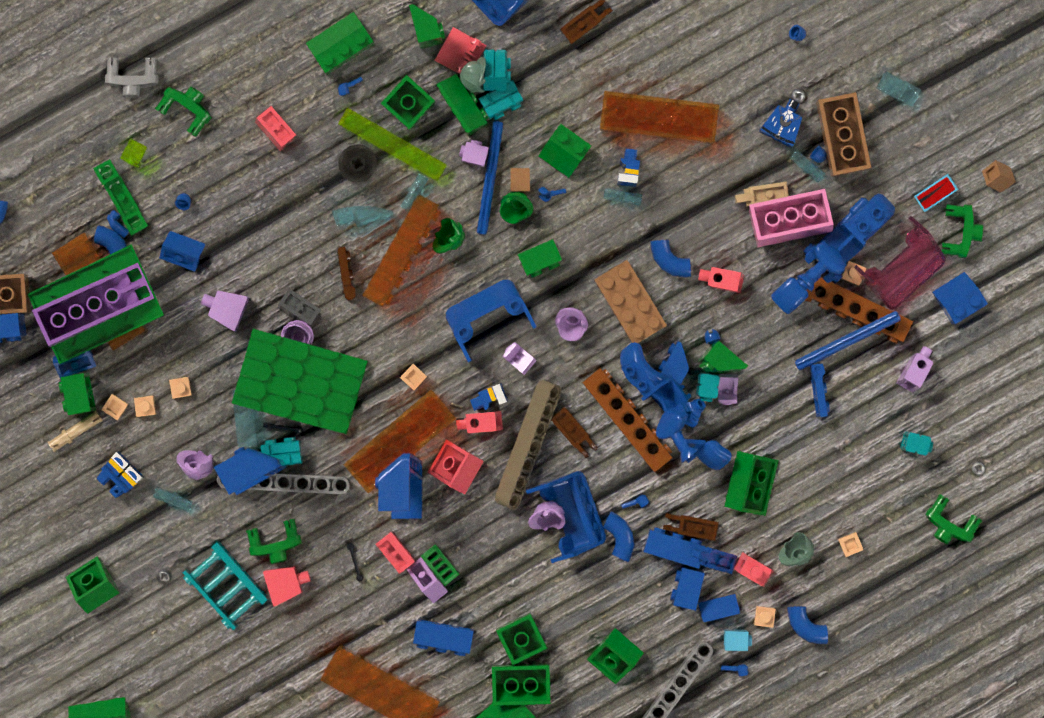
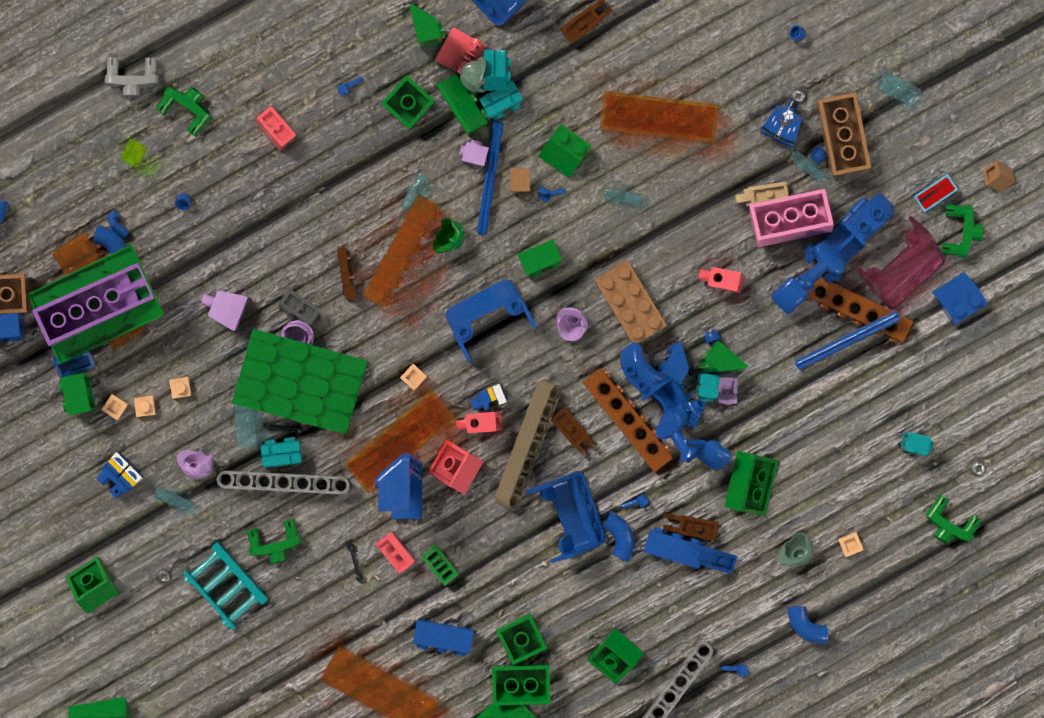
(68, 435): tan pin -> none
(121, 196): green slope -> none
(181, 251): blue panel -> none
(247, 469): blue windscreen -> none
(284, 583): coral torso -> none
(340, 43): green slope -> none
(351, 155): clear smoke brick -> none
(361, 215): clear light blue slope -> none
(392, 144): clear neon green plate -> none
(427, 580): lavender slope -> none
(515, 207): green piece -> none
(519, 358): lavender bracket -> none
(546, 516): lavender piece -> none
(631, 169): blue hips -> none
(668, 261): blue cylinder -> none
(688, 588): blue brick -> none
(719, 608): blue slope -> none
(737, 640): medium azure brick -> none
(753, 569): coral torso -> none
(764, 616): light nougat plate -> none
(819, 389): blue hinge -> none
(851, 275): light nougat plate -> none
(912, 375): lavender torso -> none

